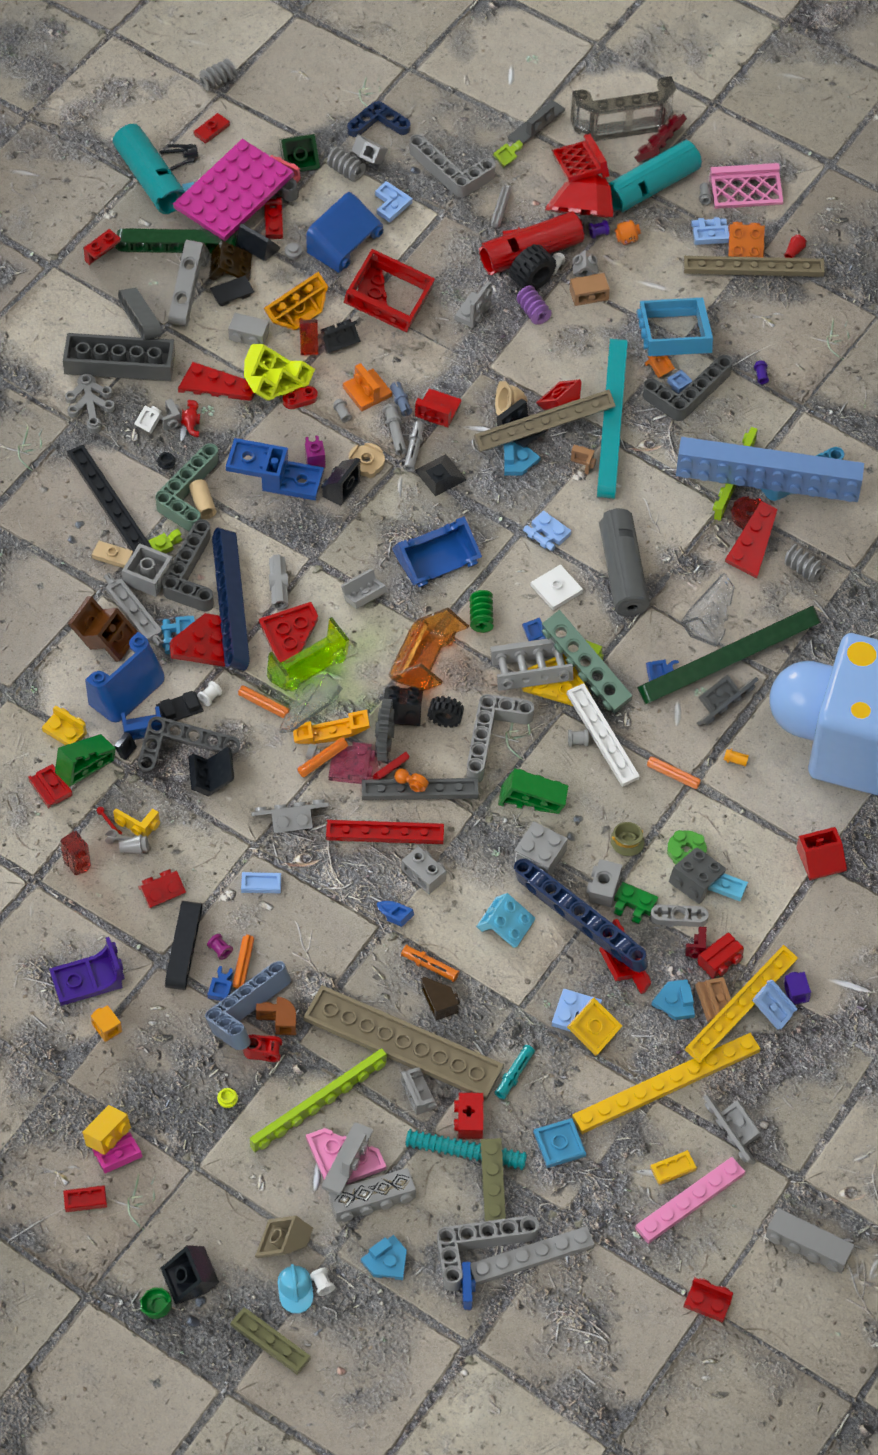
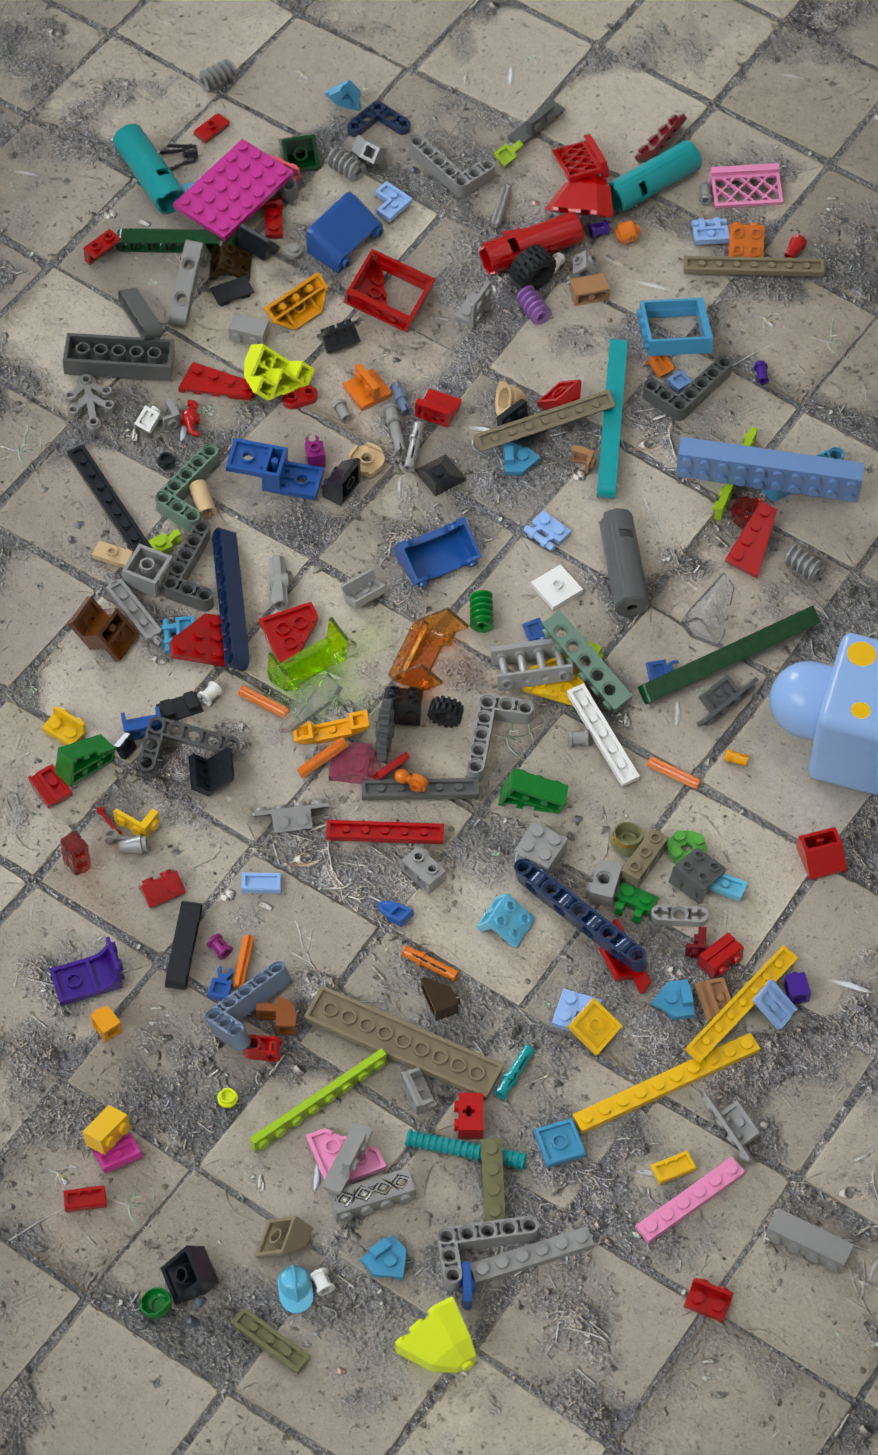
(128, 684): blue windscreen -> none
(308, 337): clear red piece -> none
(345, 95): none -> dark azure plate
(439, 1340): none -> neon yellow brick
(623, 115): clear smoke windscreen -> none
(644, 858): none -> dark tan brick

